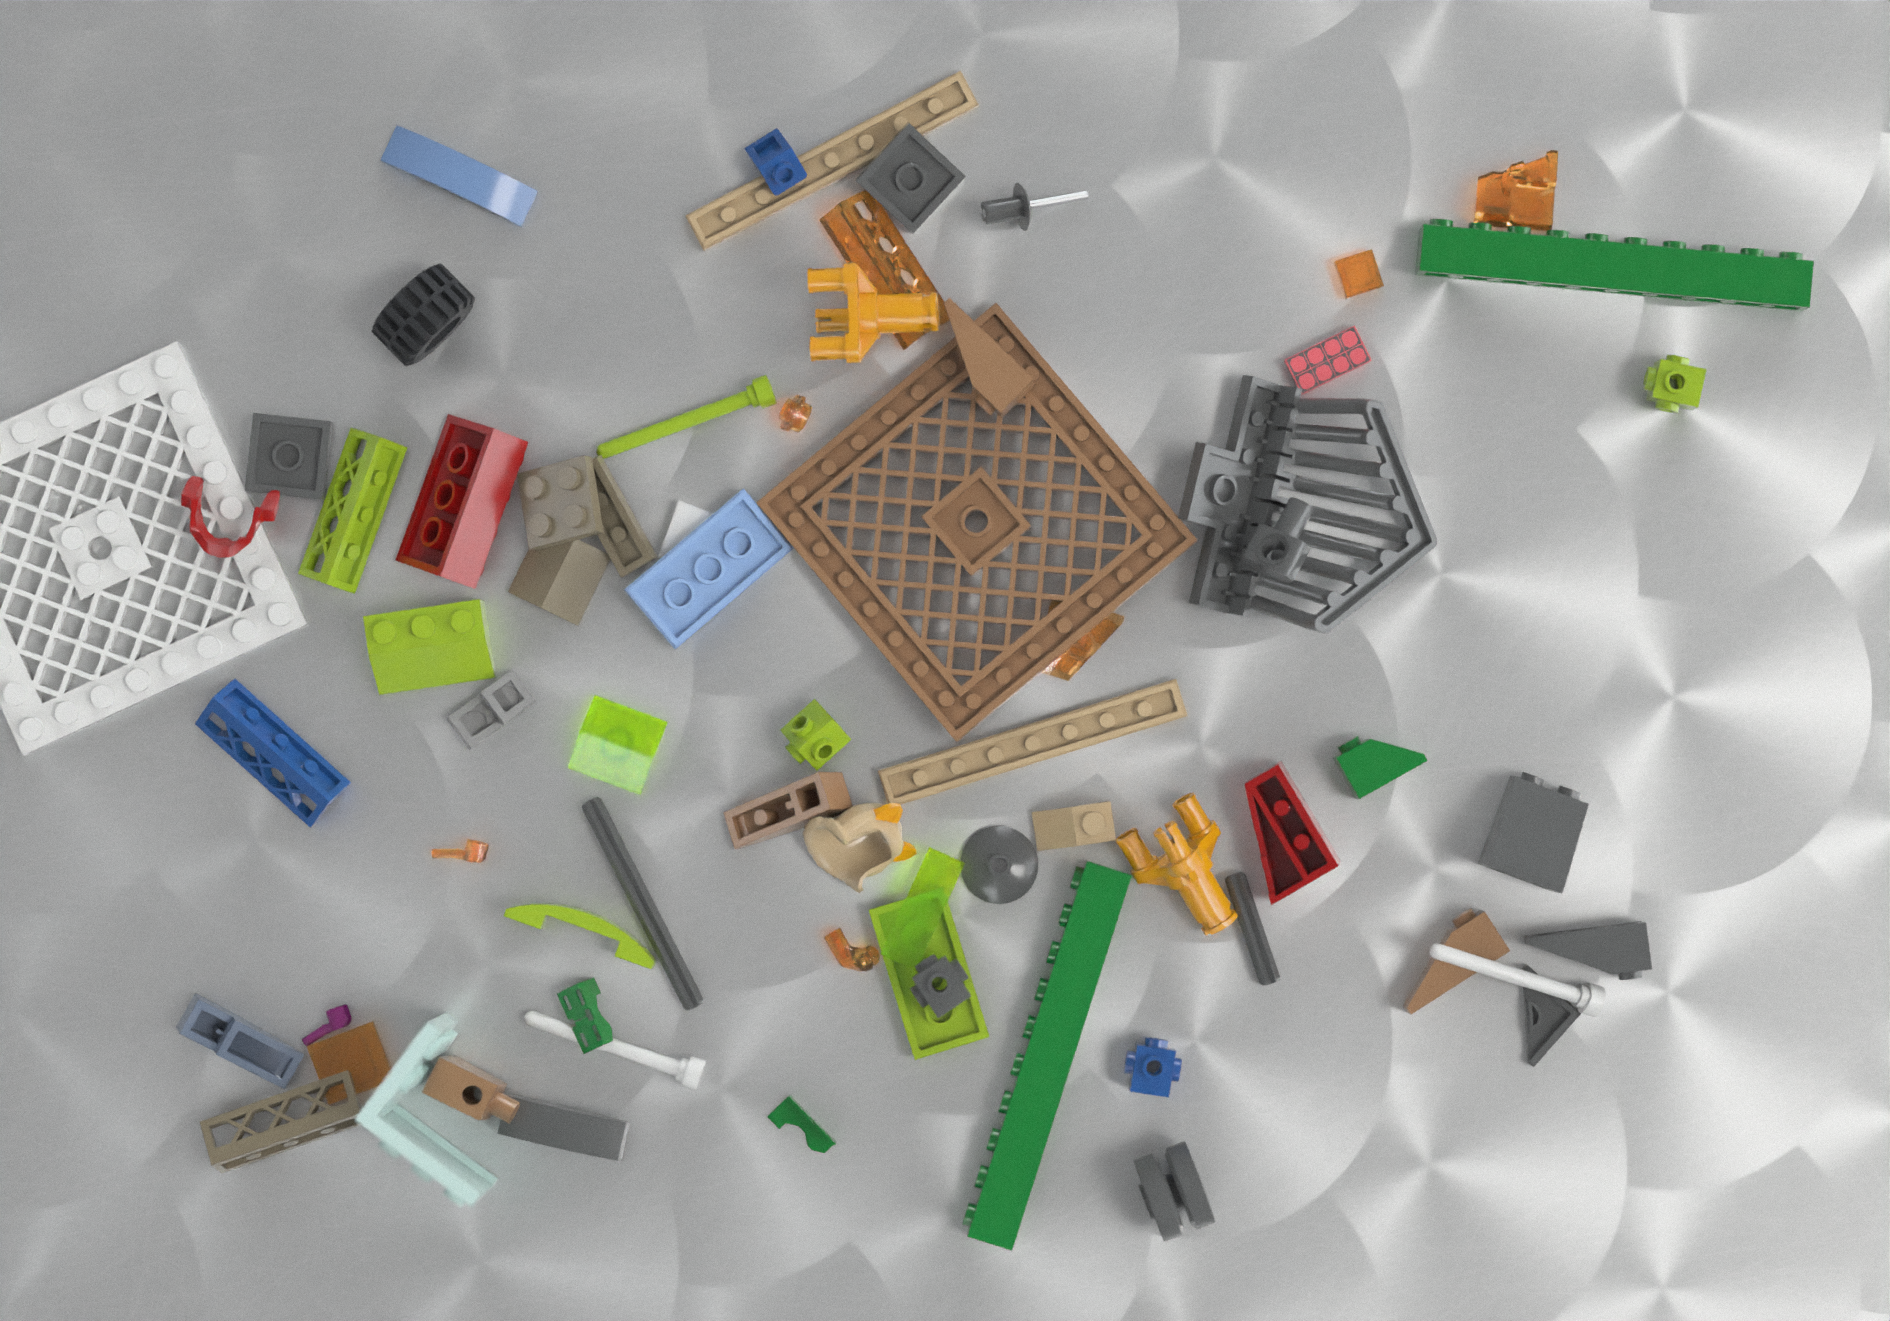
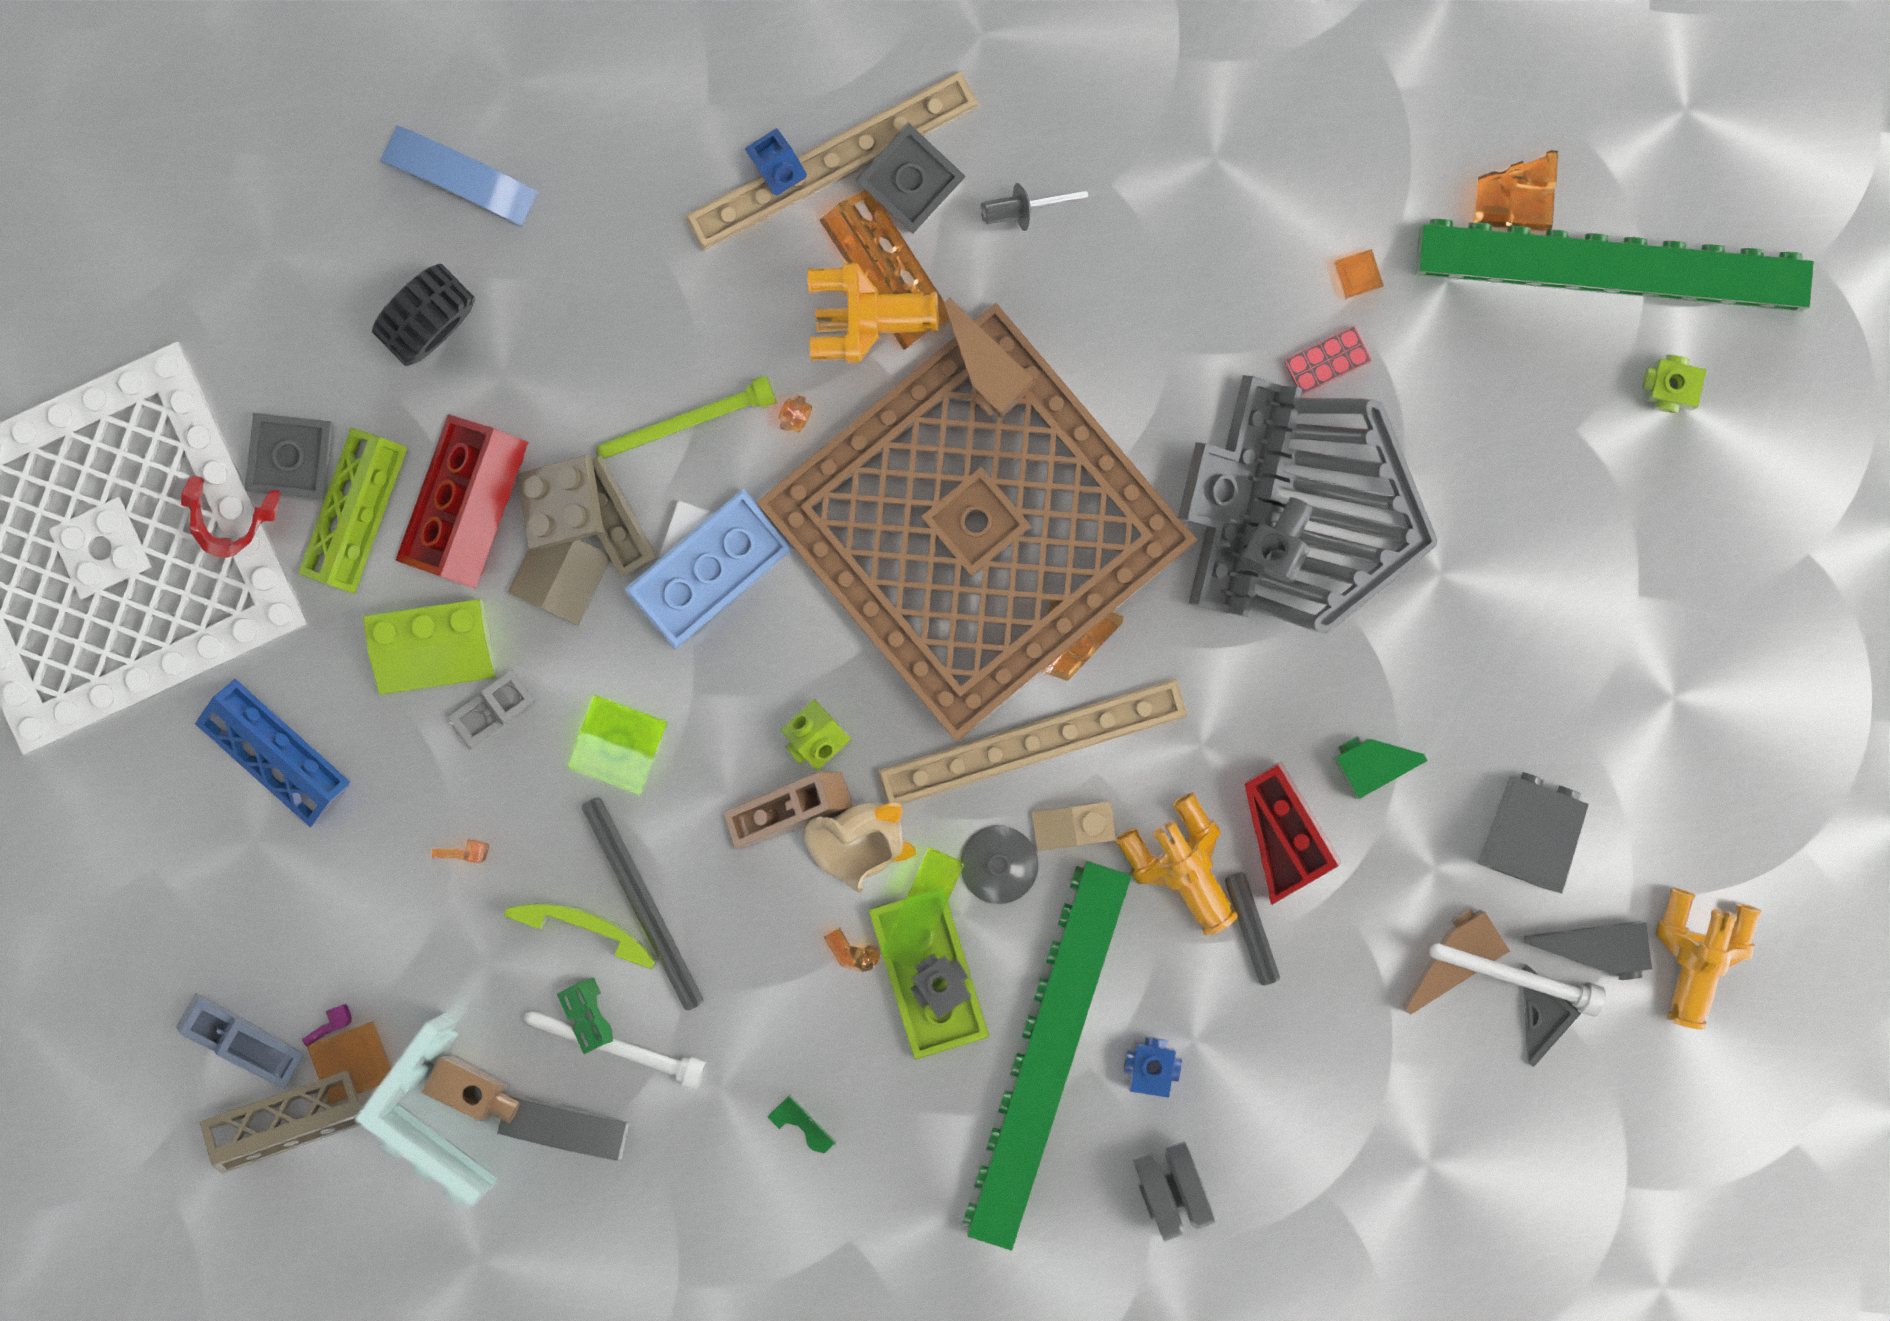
(1703, 956): none -> light orange wheel

